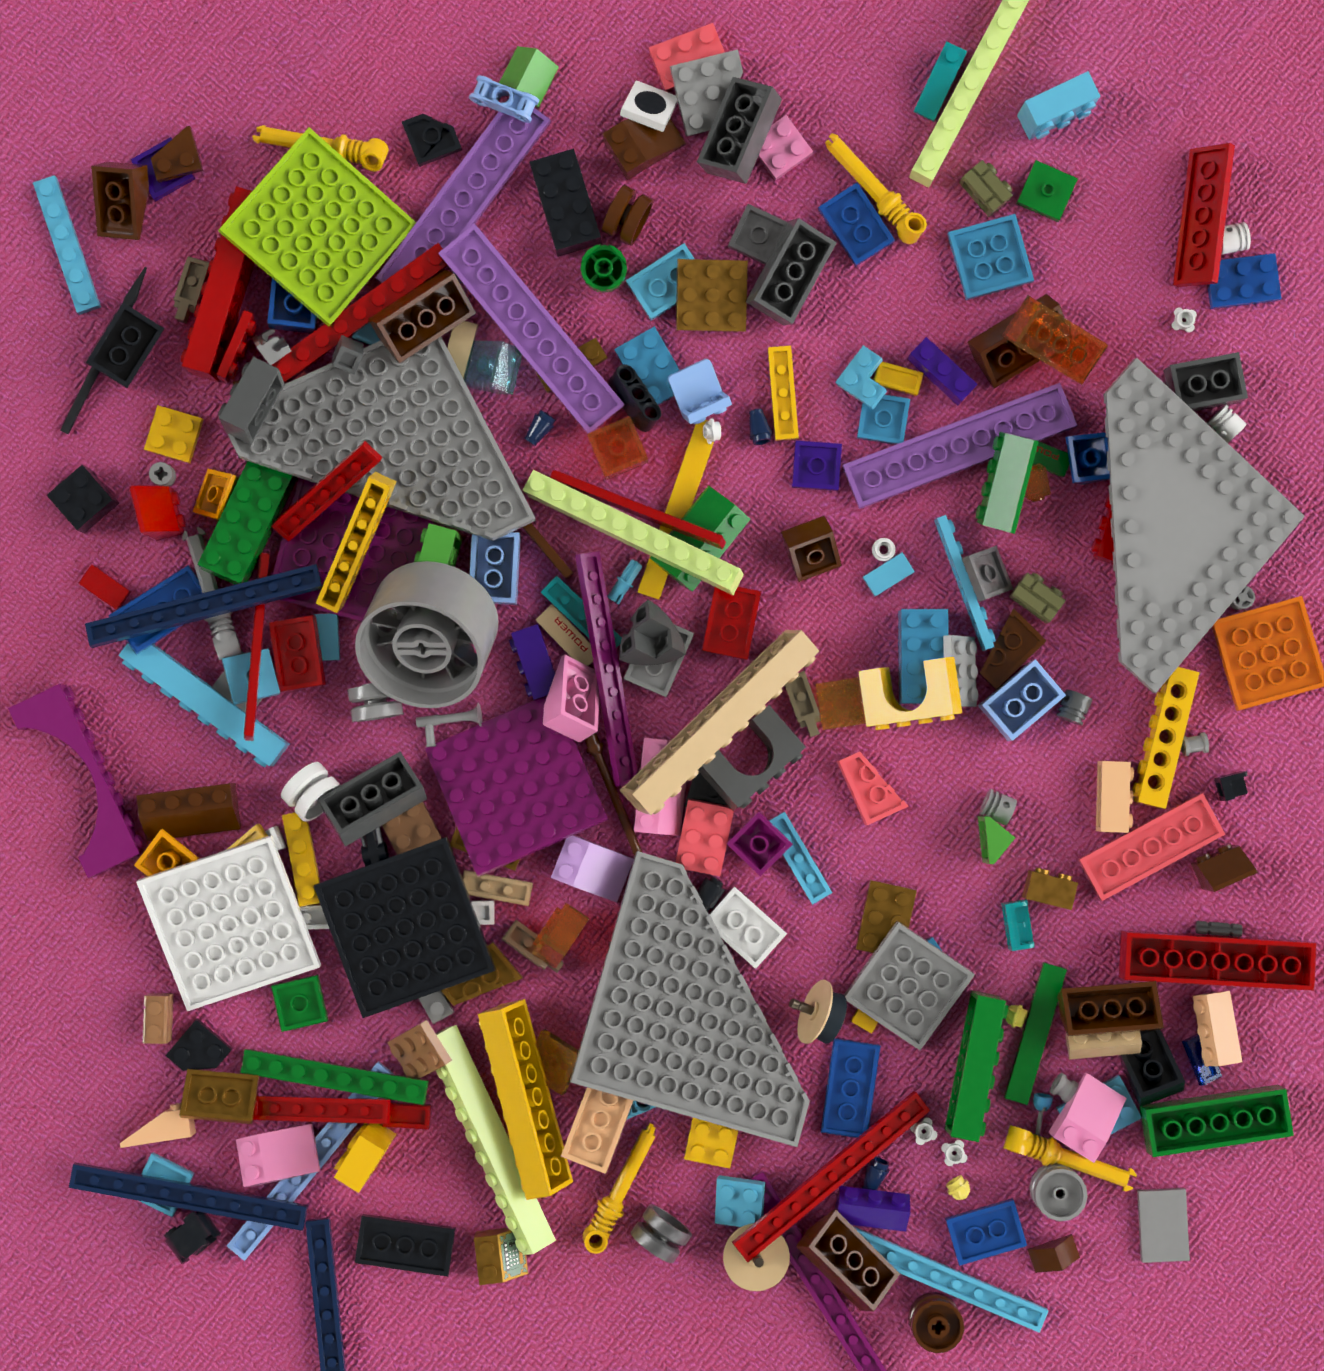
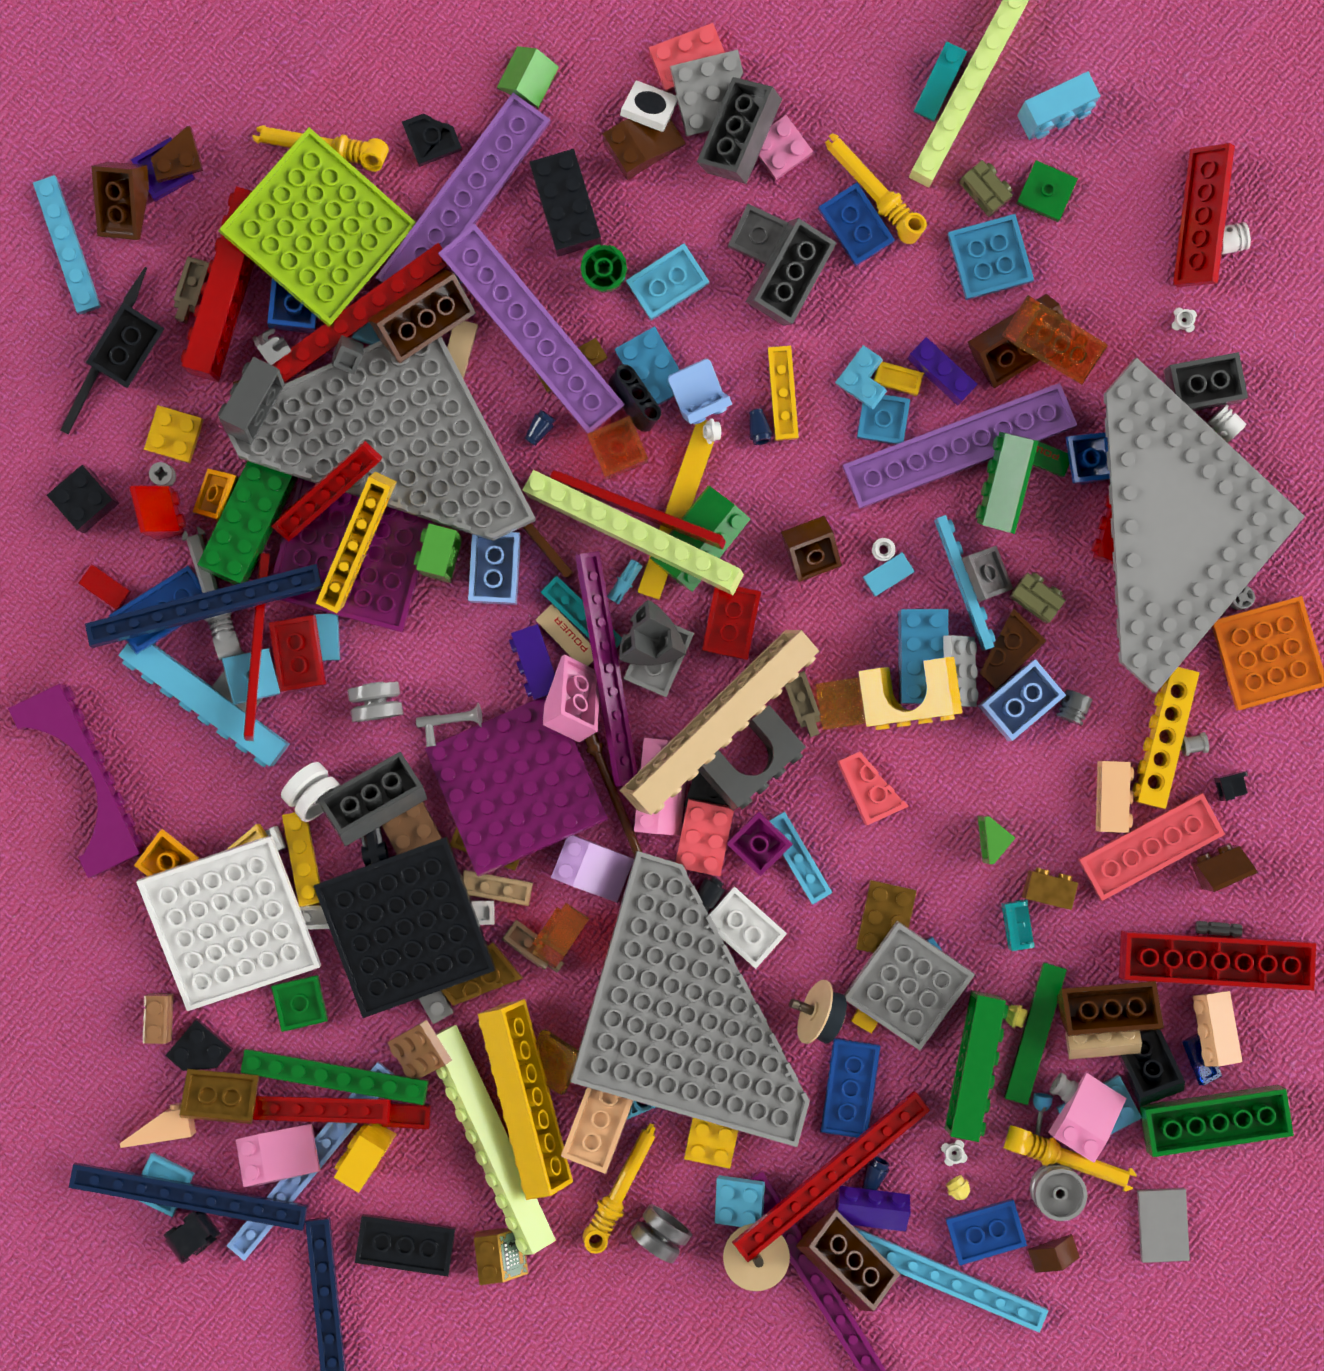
(190, 811): reddish brown slope -> none
(237, 347): red plate -> none
(424, 645): light grey wheel -> none
(493, 367): clear light blue slope -> none
(518, 105): light blue piece -> none
(627, 215): reddish brown wheel -> none
(711, 295): pearl gold plate -> none
(816, 465): dark purple tile -> none
(921, 1137): white plate -> none
(923, 1319): reddish brown wheel -> none
(998, 807): light grey piece -> none
(1038, 484): clear orange brick -> none
(1245, 282): blue plate -> none

